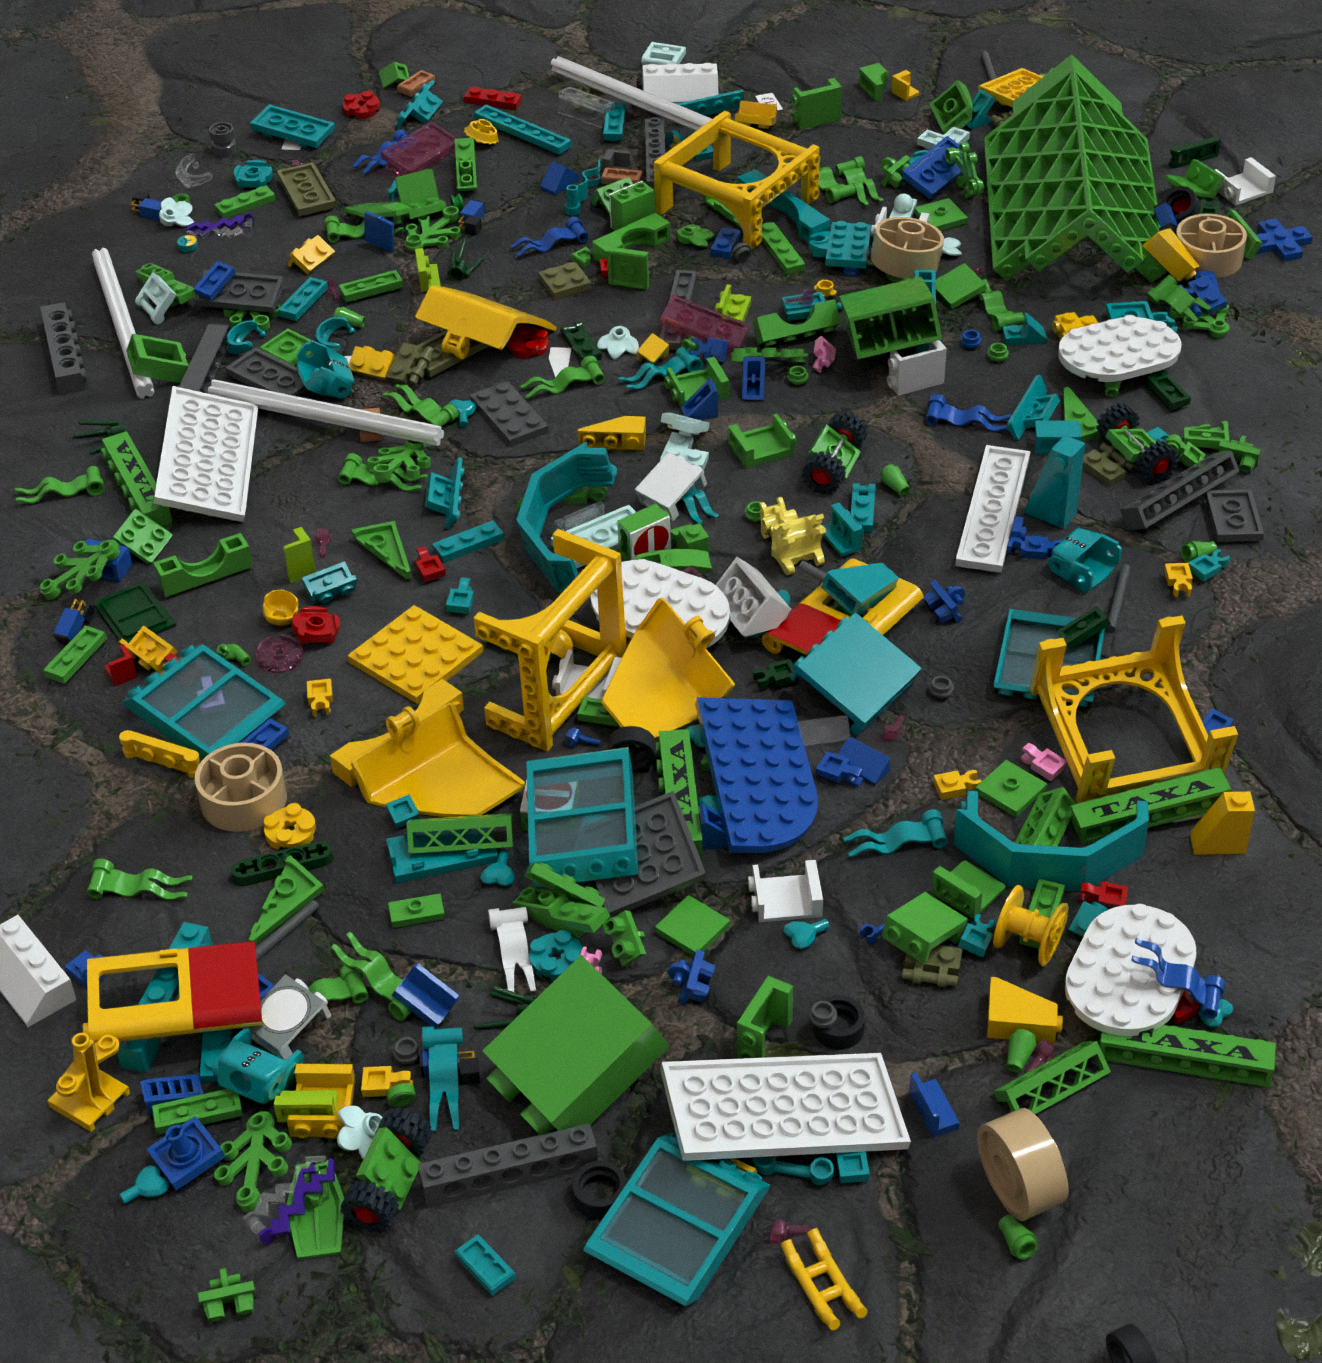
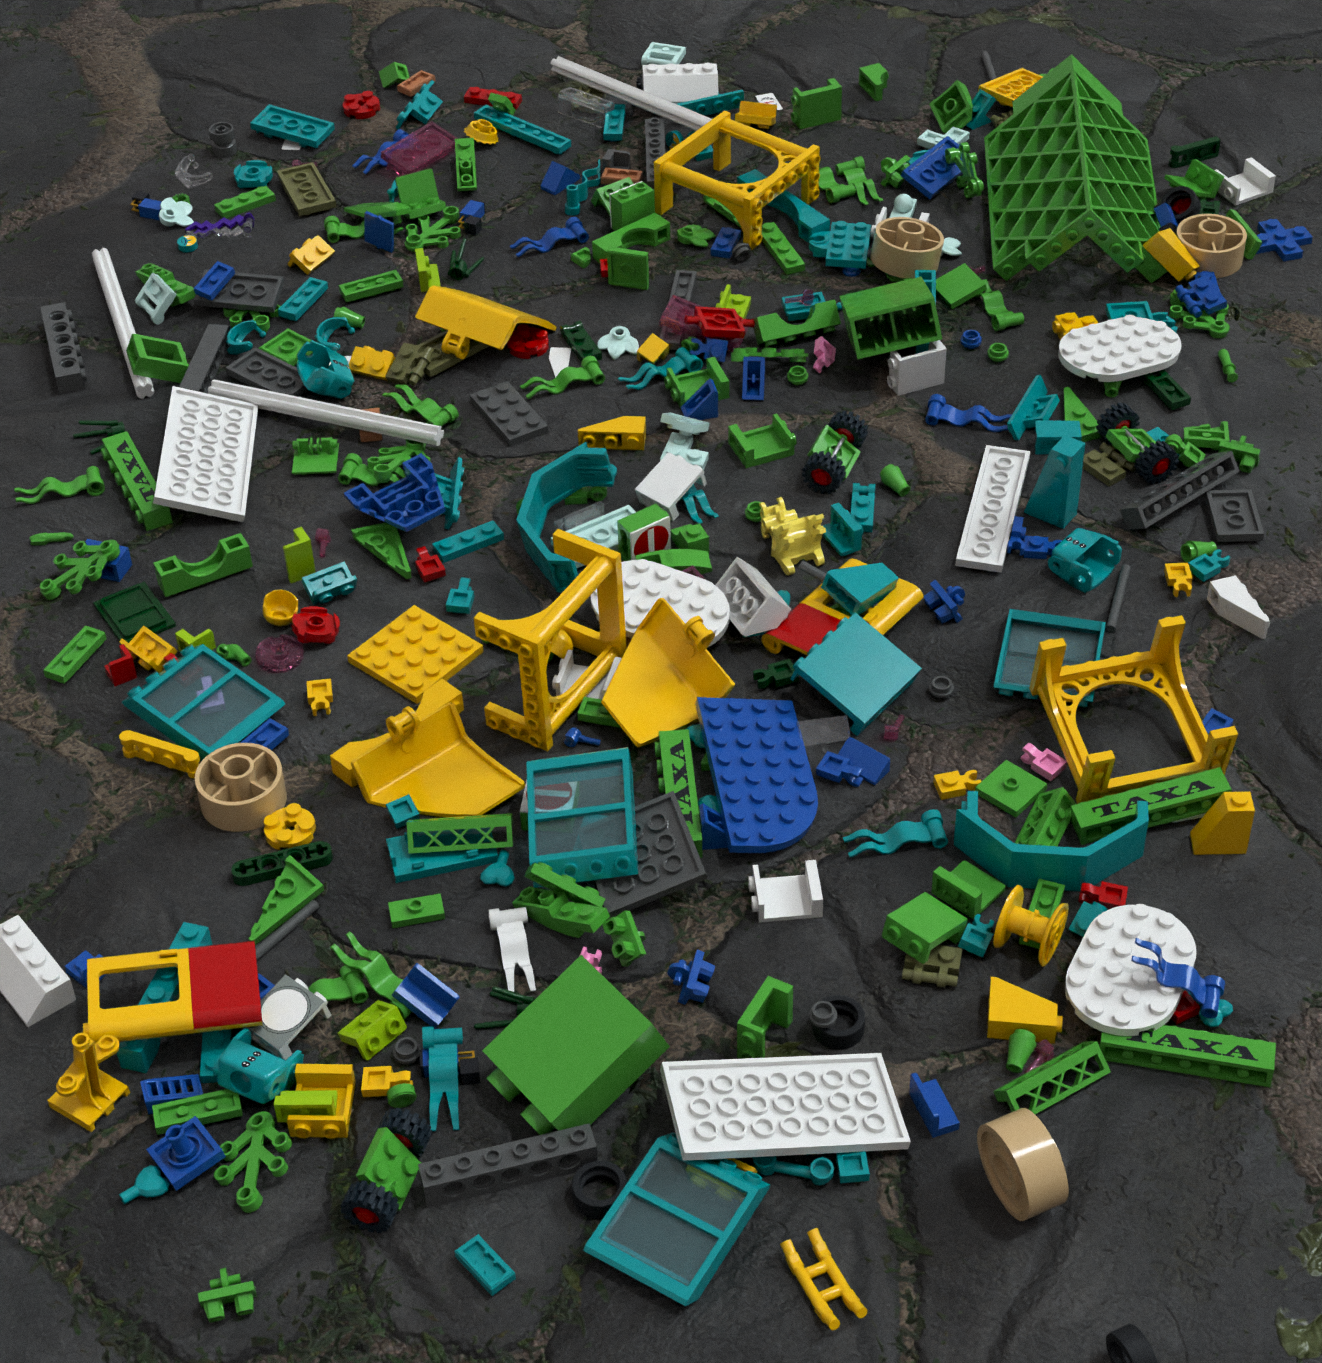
(44, 538): none -> bright green piece
(72, 621): piece -> none
(108, 879): bright green flag -> none
(142, 536): bright green bracket -> none
(185, 639): none -> lime panel
(299, 1188): piece -> none
(315, 457): none -> bright green hinge
(321, 1228): bright green piece -> none
(332, 287): clear pink hand -> none
(356, 1132): light aqua plate -> none
(373, 1028): none -> lime bracket
(405, 502): none -> blue wedge
(456, 201): green bush -> none
(465, 409): teal rock -> none
(501, 103): none -> bright green plate
(548, 945): teal plate -> none
(565, 280): olive plate -> none
(635, 736): black tyre -> none
(692, 926): bright green tile -> none
(719, 322): none -> red plate
(781, 1229): clear pink hand -> none
(804, 933): teal rock -> none
(826, 288): yellow plate -> none
(872, 932): blue hand -> none
(901, 86): yellow panel -> none
(943, 214): bright green plate -> none
(1018, 1238): bright green cone -> none
(1028, 333): teal slope -> none
(1083, 627): dark green plate -> none
(1176, 297): bright green flag -> none
(1228, 367): none -> bright green piece
(1235, 604): none -> white slope

